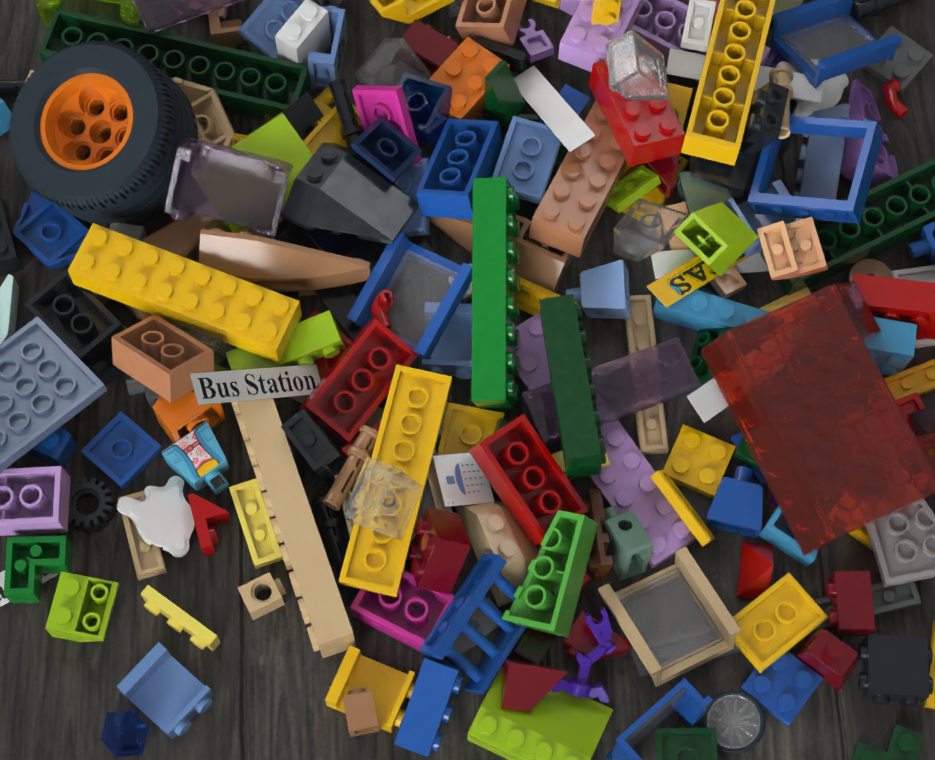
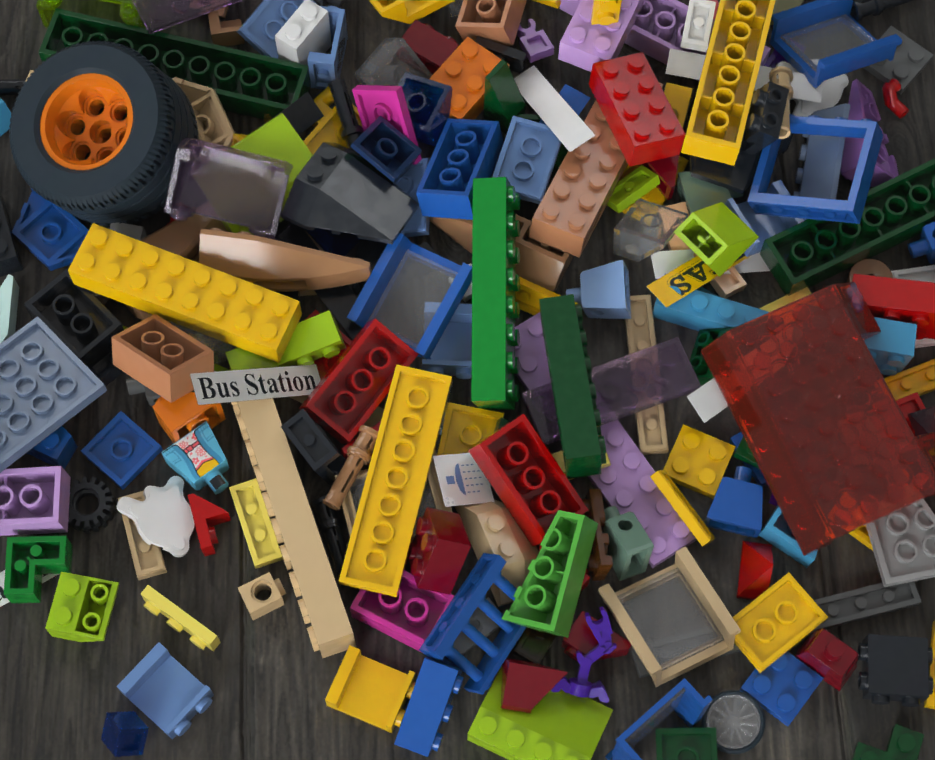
(360, 712): medium nougat brick -> none
(382, 306): red arm -> none
(383, 498): clear slope -> none
(636, 68): clear slope -> none
(792, 249): light nougat slope -> none
(851, 603): dark red brick -> none

